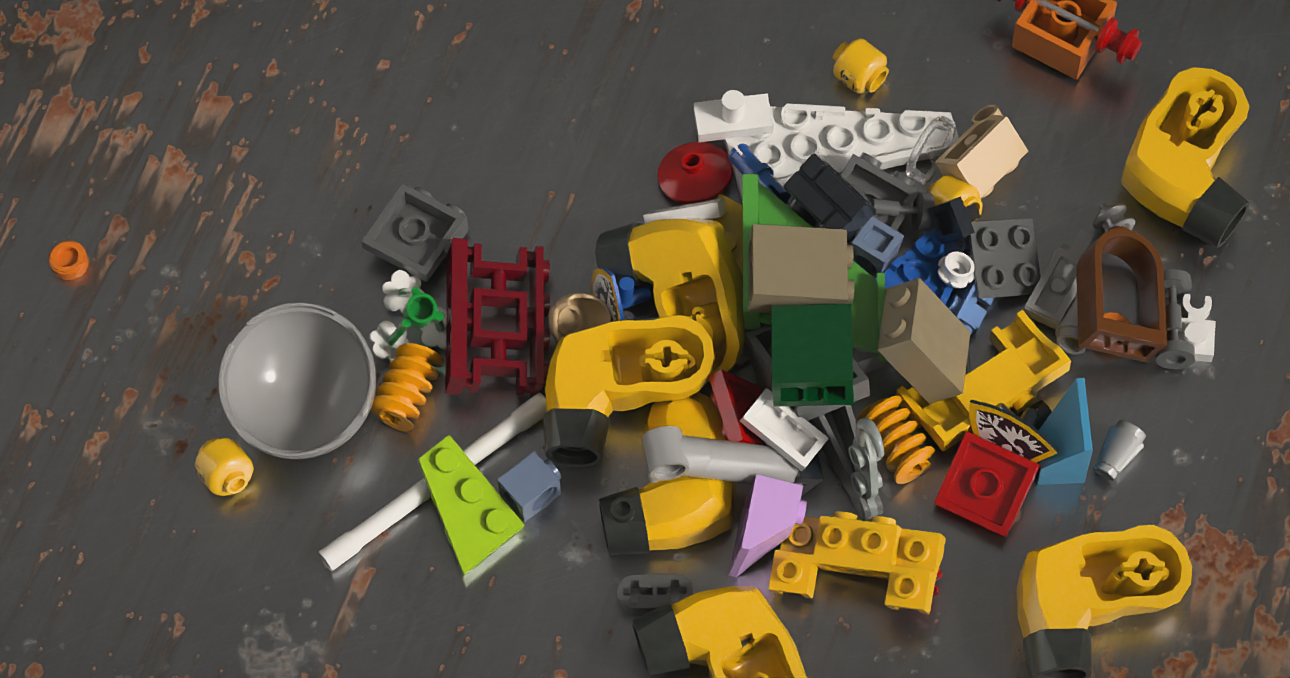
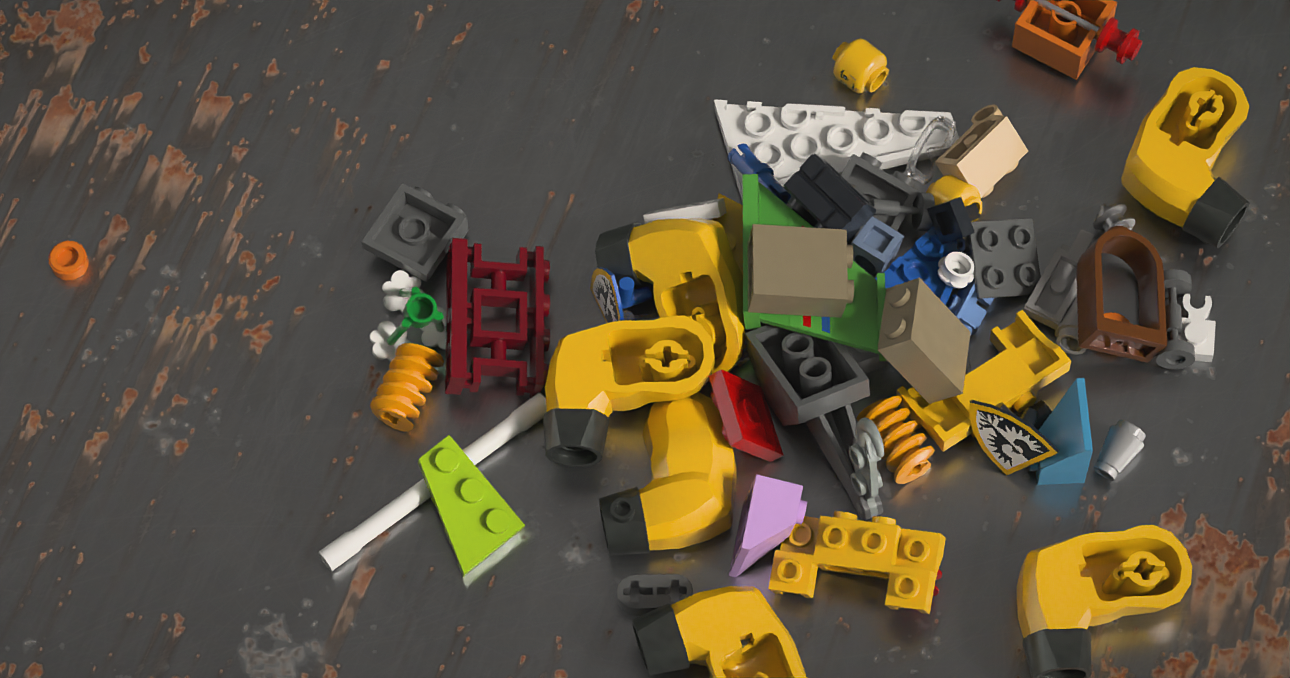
(223, 466): yellow head -> none
(297, 381): light grey piece -> none
(530, 486): sand blue brick -> none
(577, 313): tan hair -> none
(677, 455): light grey piece -> none
(694, 183): red dish -> none
(733, 116): white tile -> none
(784, 431): white tile -> none
(812, 355): dark green brick -> none
(987, 484): red plate -> none

